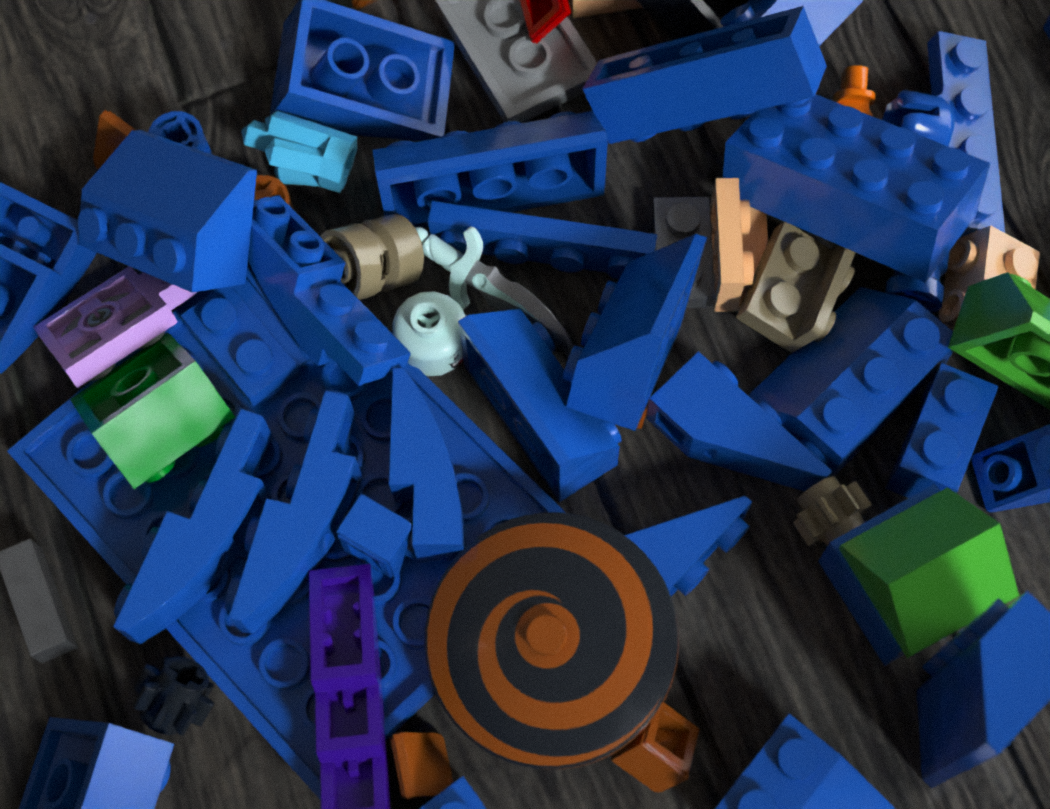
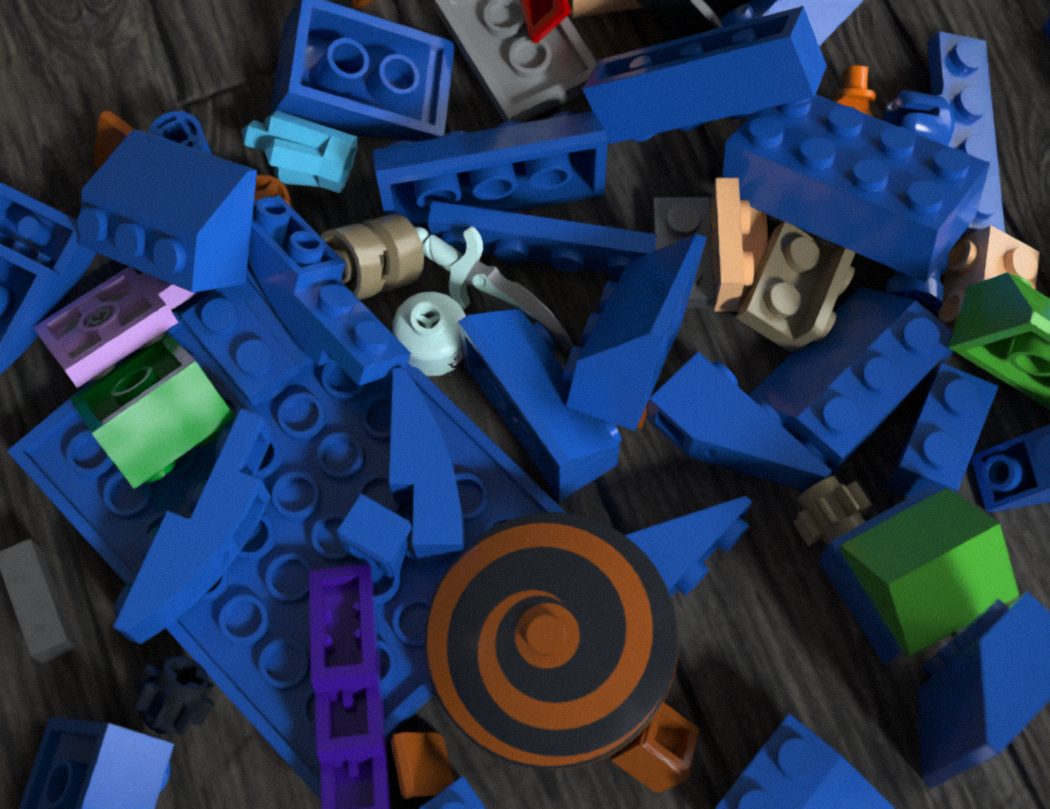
(299, 534): blue slope -> none

